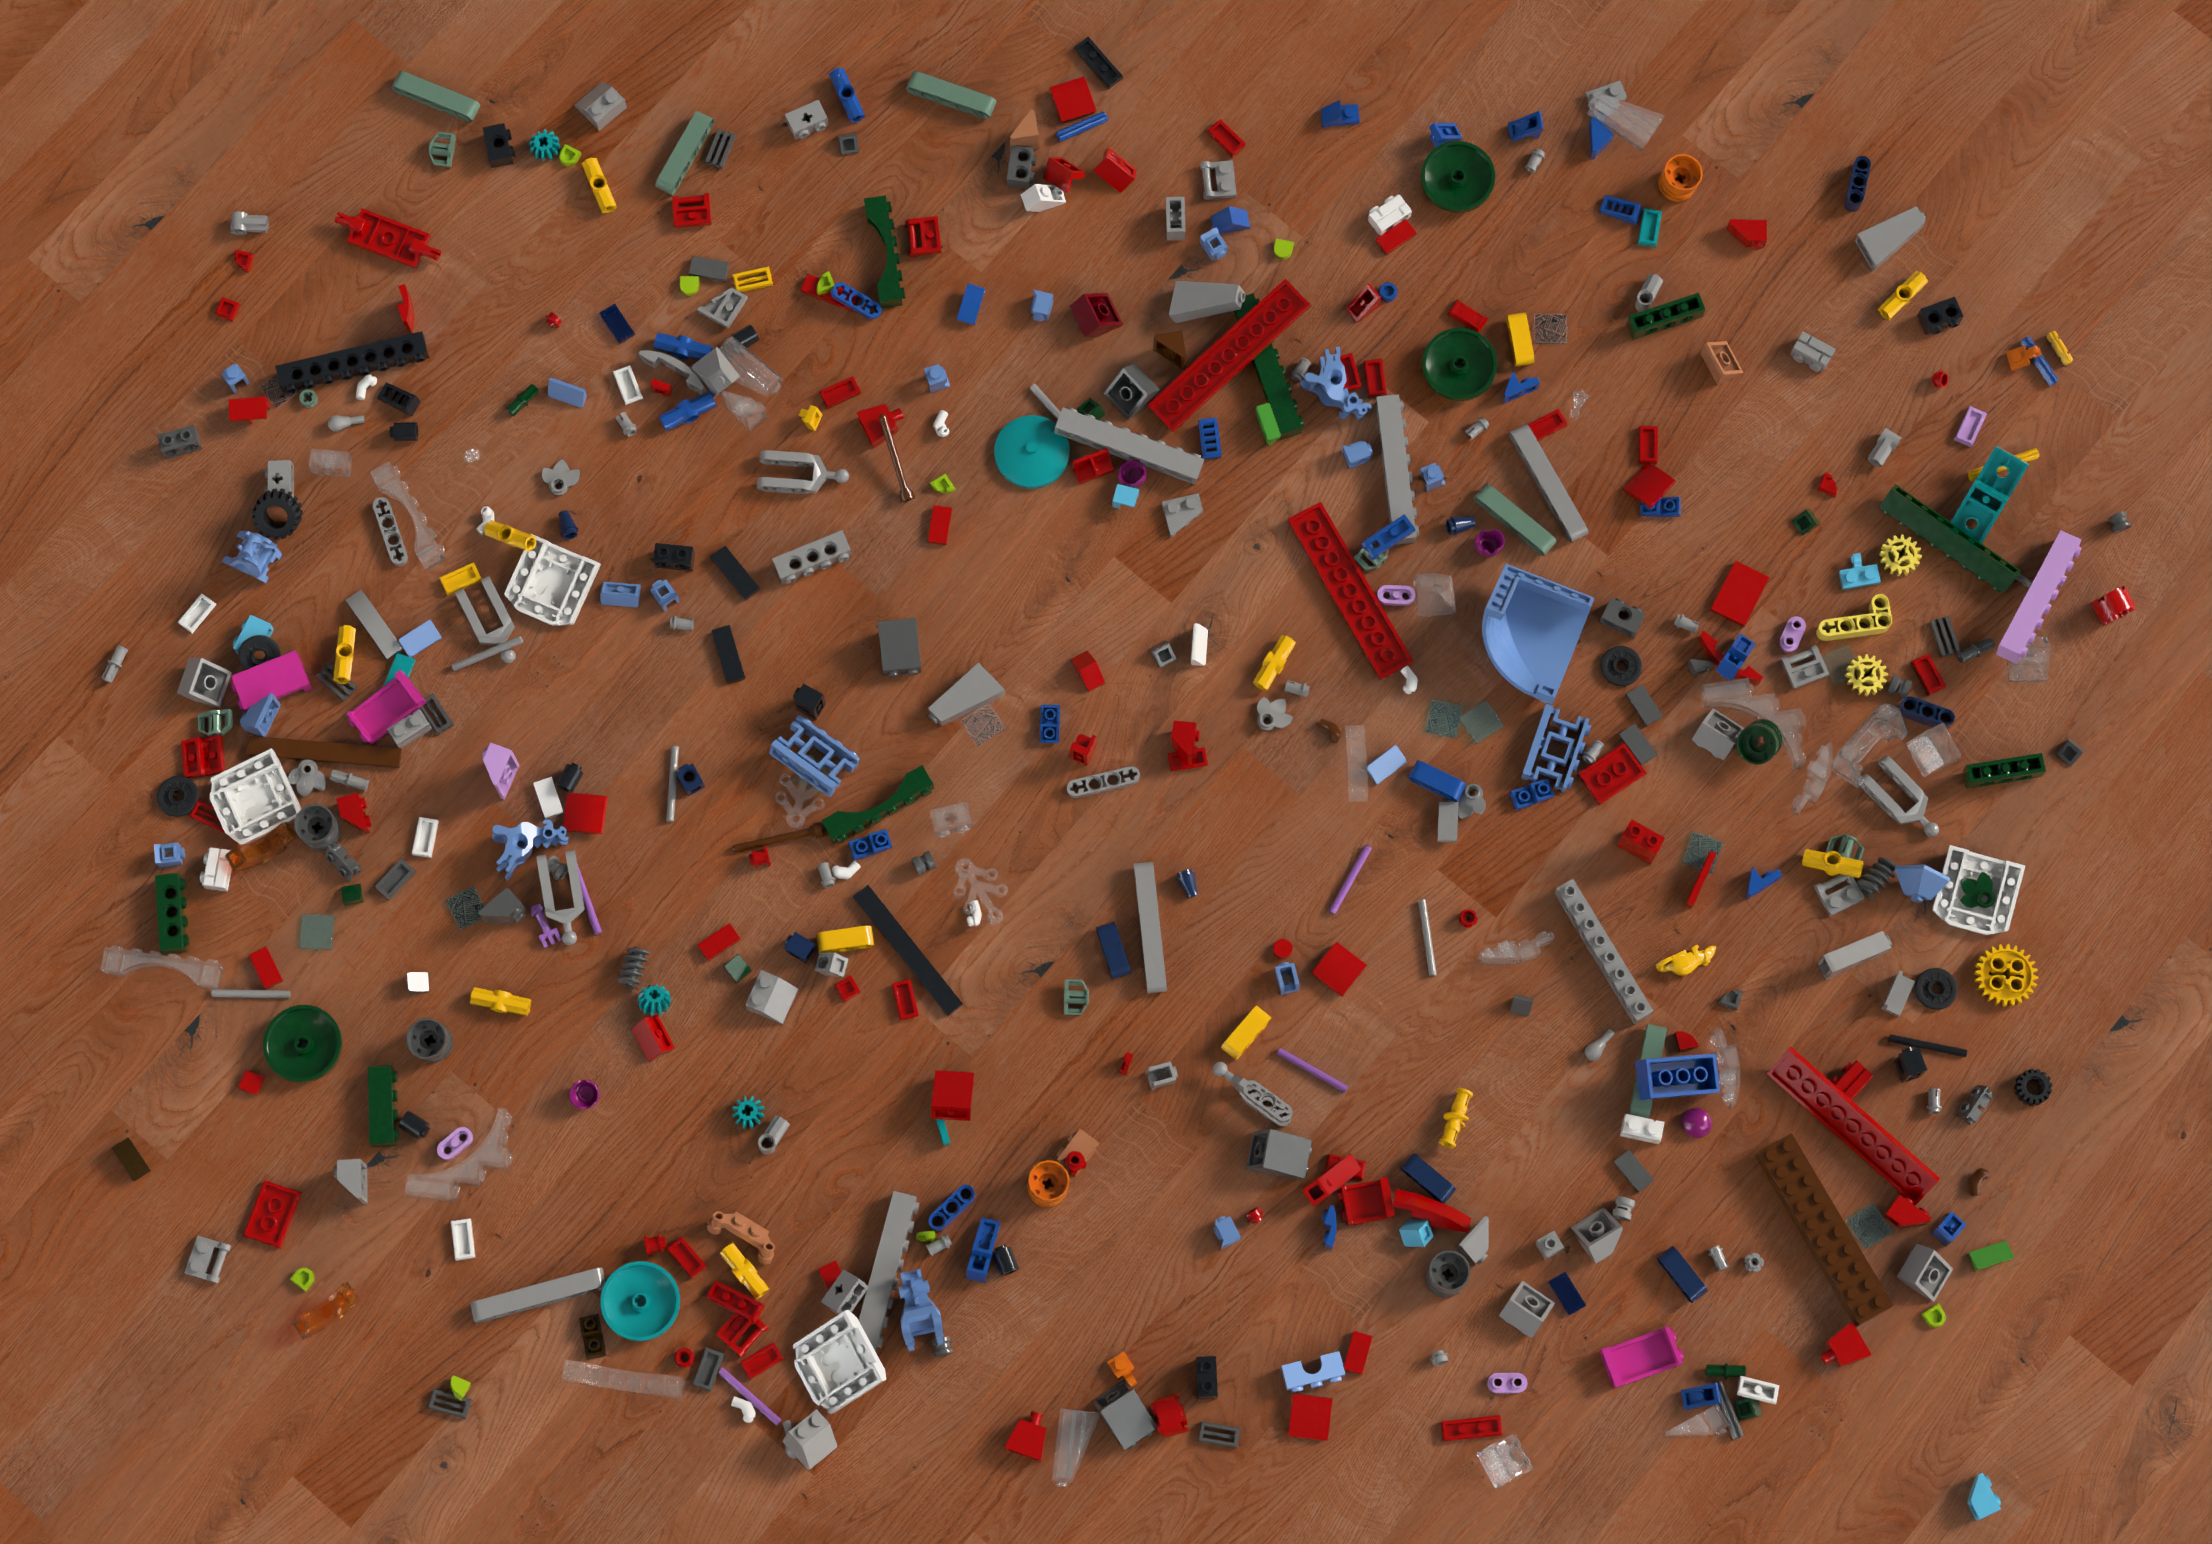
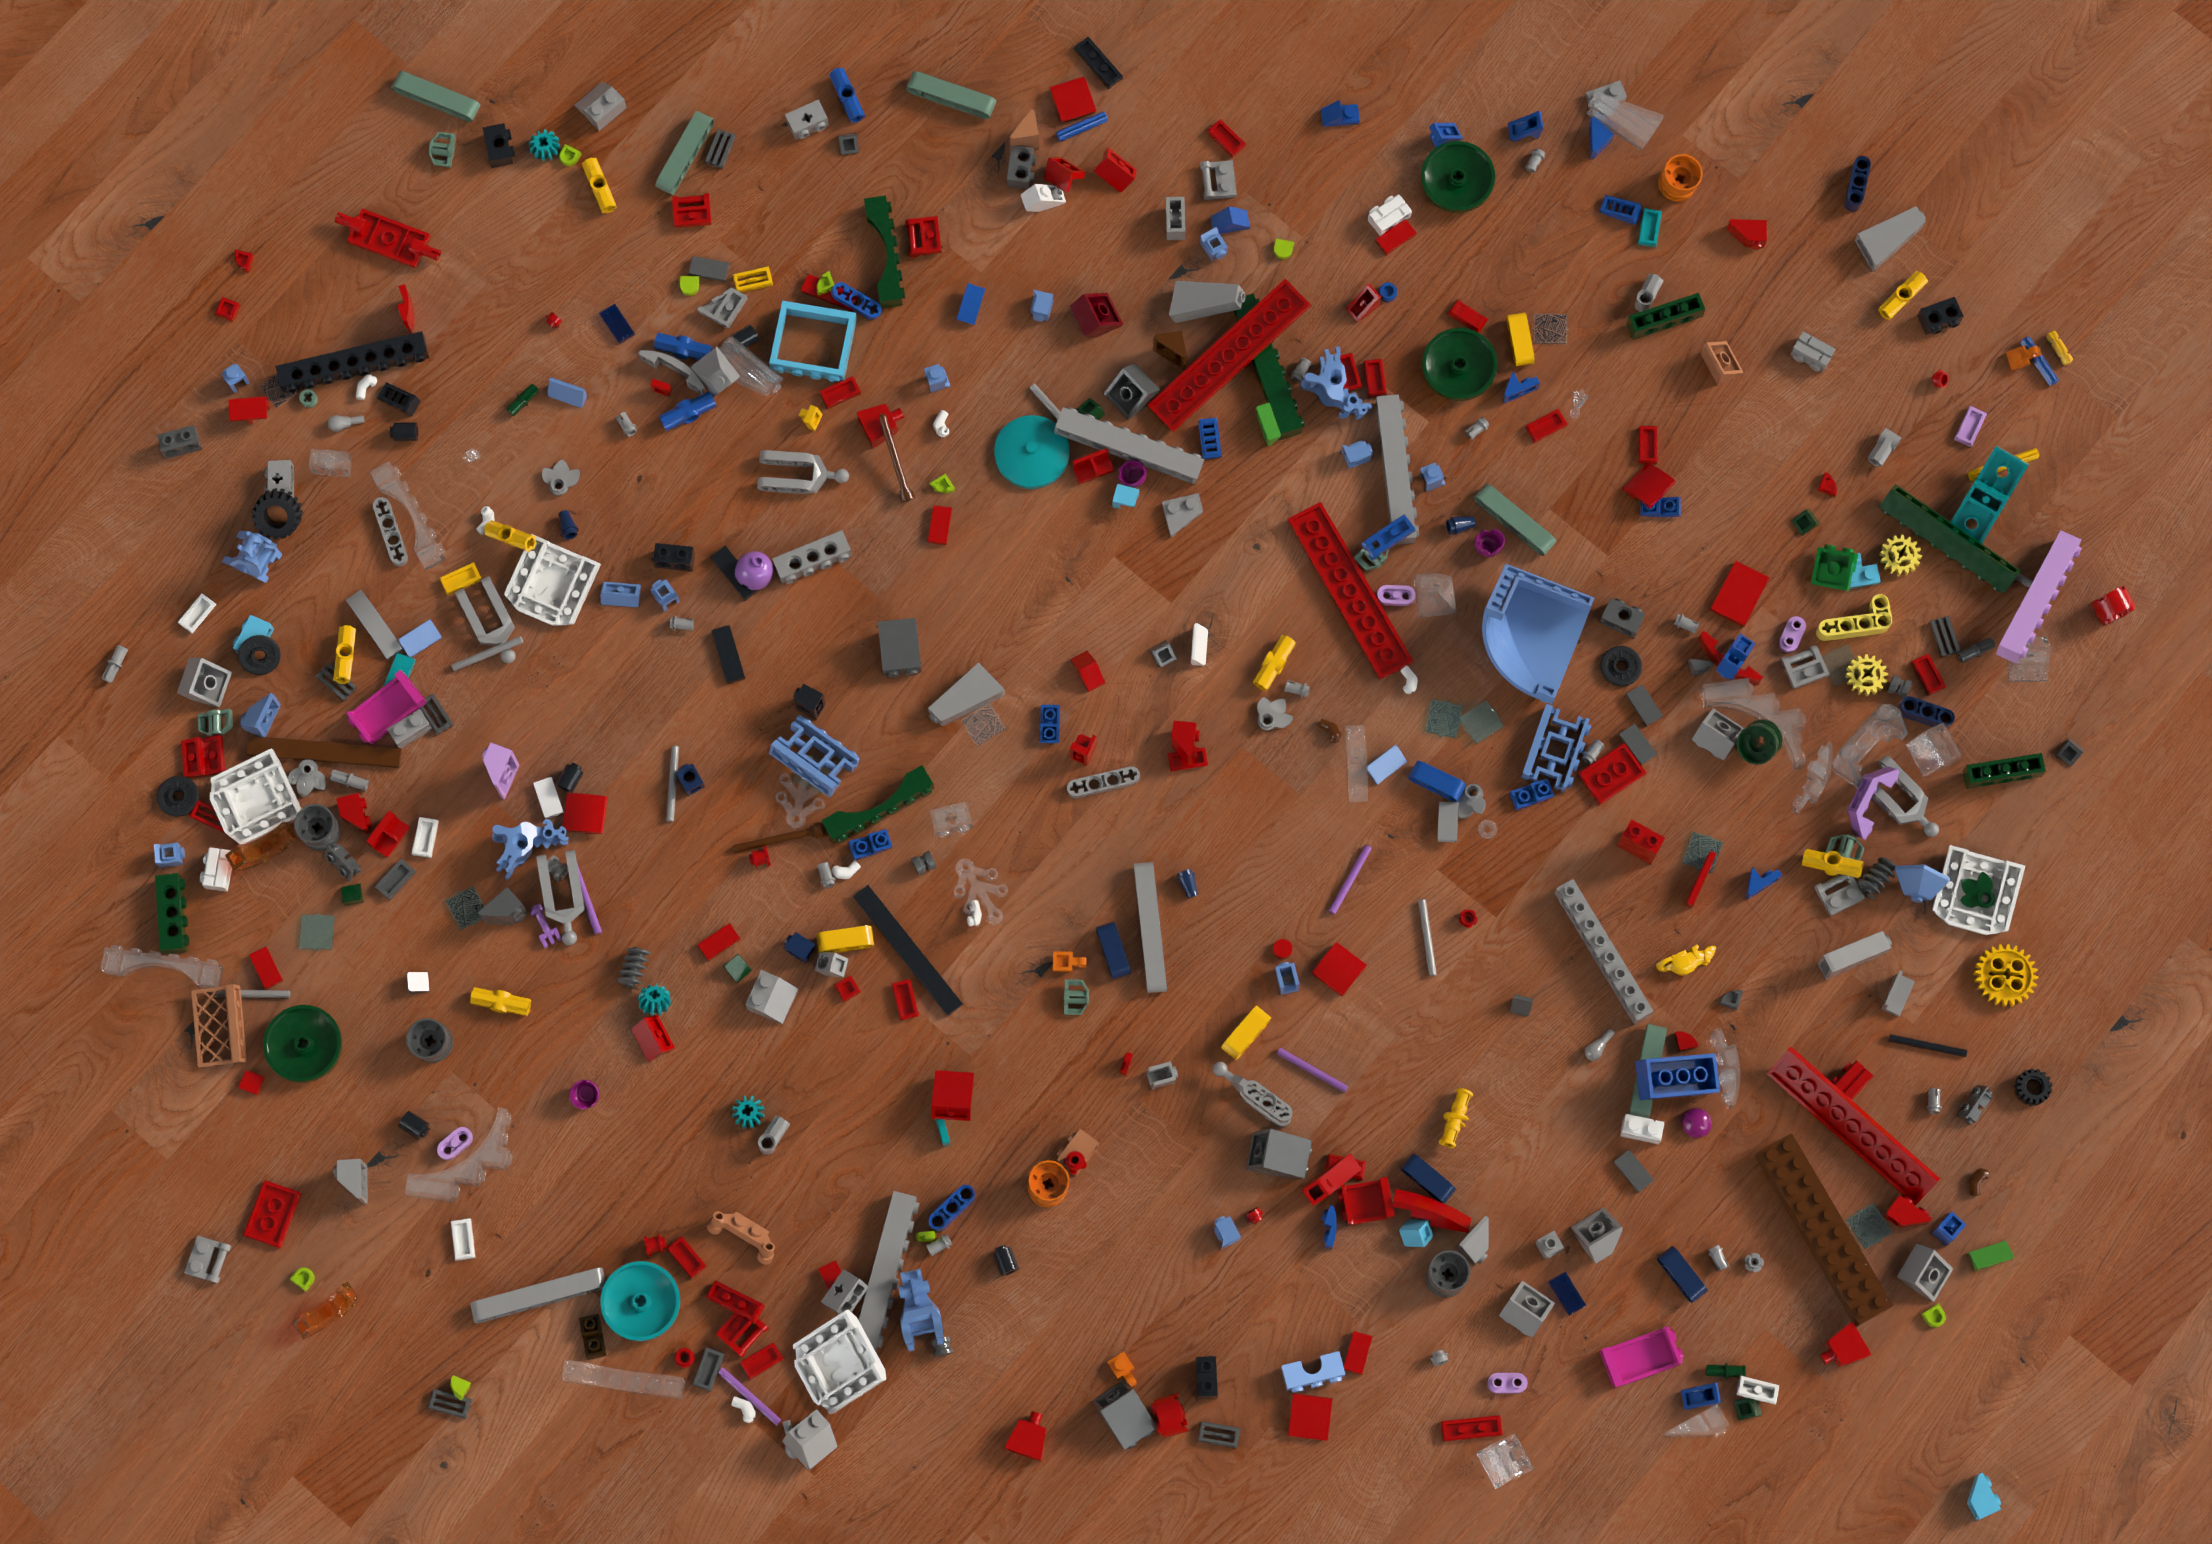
(130, 1159): dark brown slope -> none
(235, 1025): none -> nougat fence
(243, 223): light grey piece -> none
(278, 676): dark pink panel -> none
(382, 1106): dark green brick -> none
(388, 834): none -> red panel
(627, 385): white tile -> none
(744, 409): clear slope -> none
(744, 1271): yellow piece -> none
(754, 570): none -> medium lavender cylinder
(816, 313): none -> medium azure window
(982, 1250): blue slope -> none
(1065, 961): none -> orange plate
(1072, 1441): clear slope -> none
(1487, 823): none -> clear plate
(1508, 953): clear slope -> none
(1548, 482): light grey beam -> none
(1623, 1208): light grey wheel -> none
(1729, 1414): dark grey axle -> none
(1834, 567): none -> green plate
(1860, 825): none -> medium lavender slope
(1910, 1064): black brick -> none
(1947, 984): black wheel -> none
(2119, 522): dark grey wheel -> none

